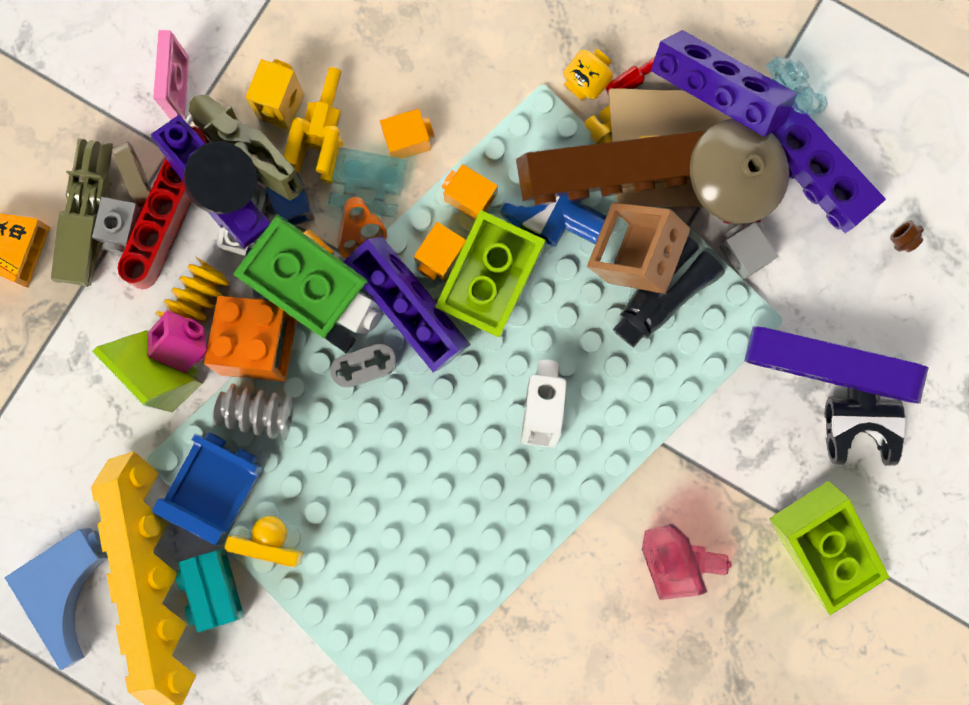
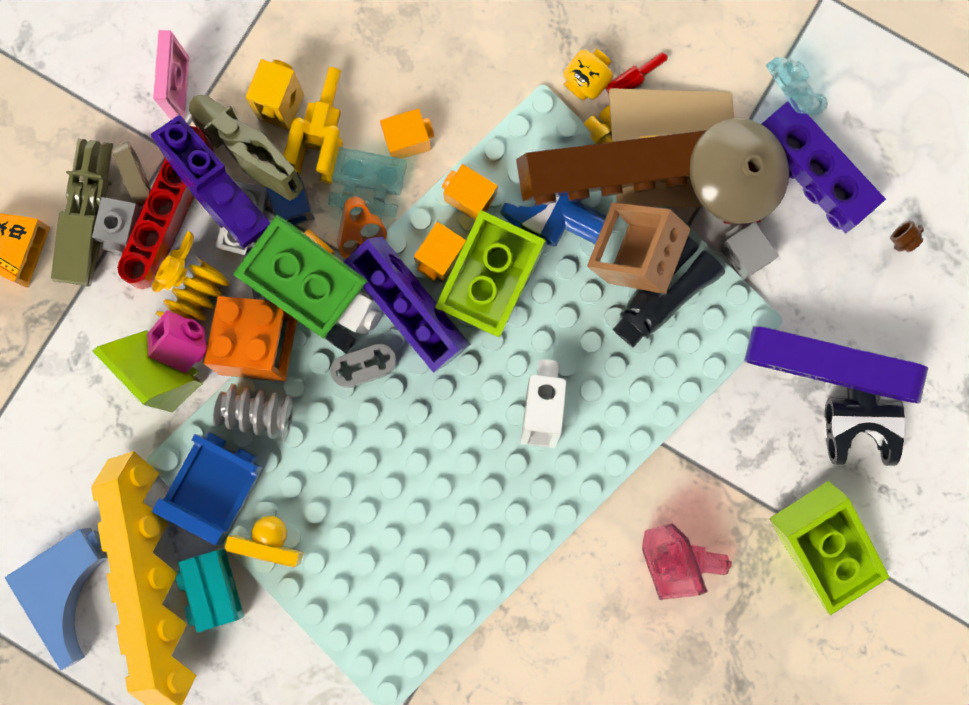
(172, 269): none -> yellow plate
(220, 178): black tile -> none
(723, 82): dark purple brick -> none

